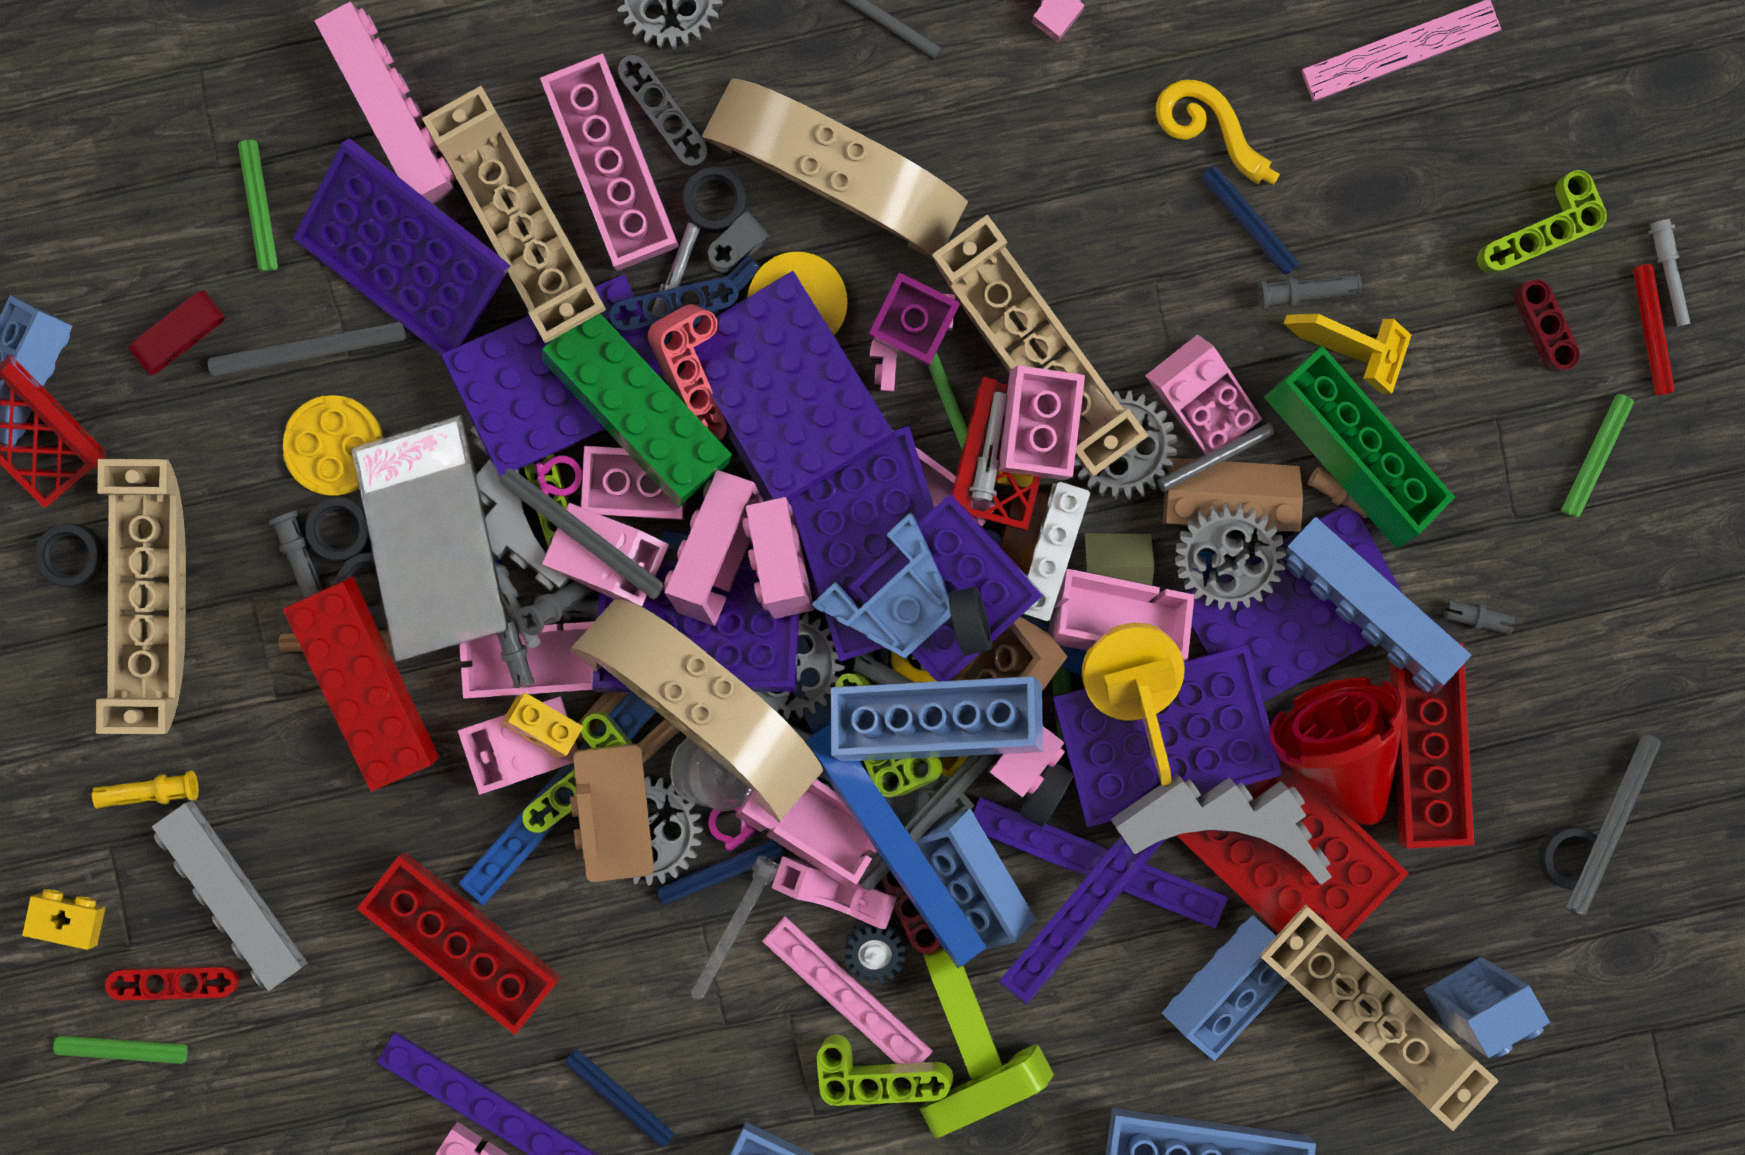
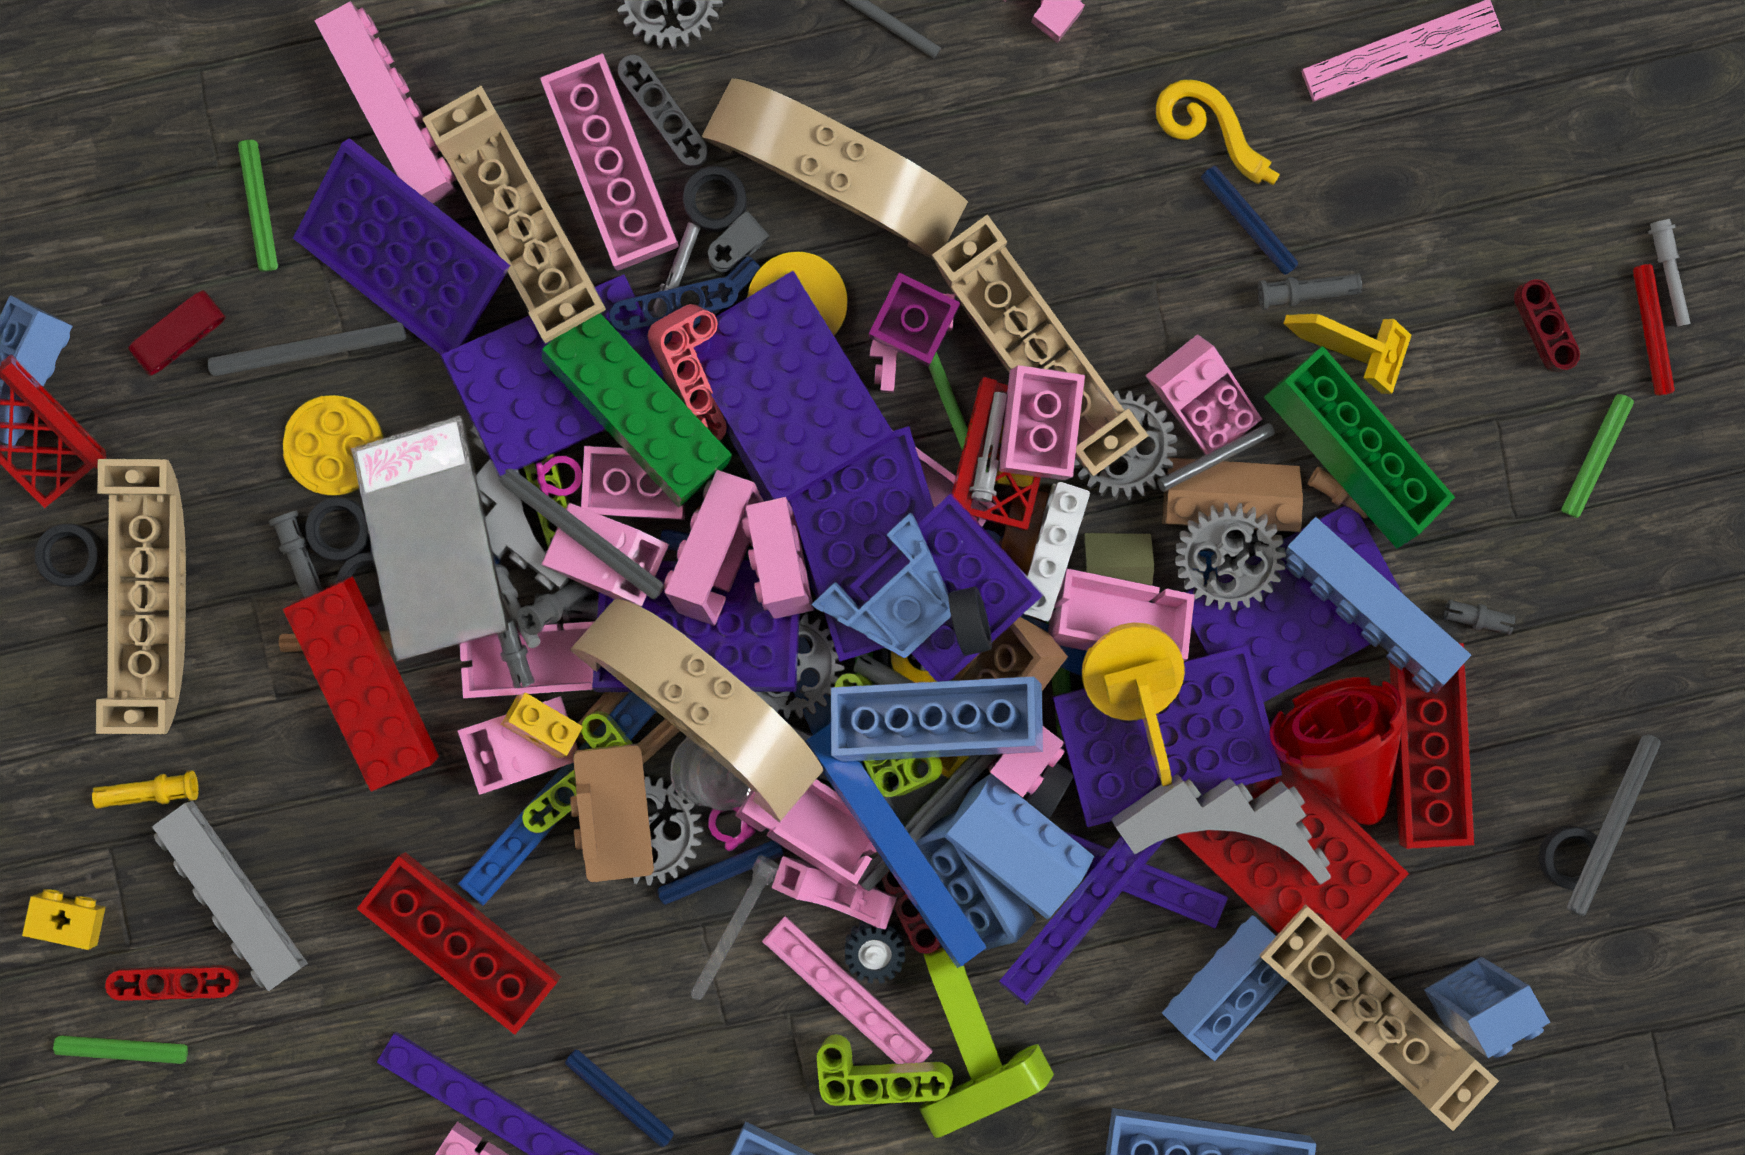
(1018, 845): none -> medium blue slope
(1540, 233): lime beam -> none

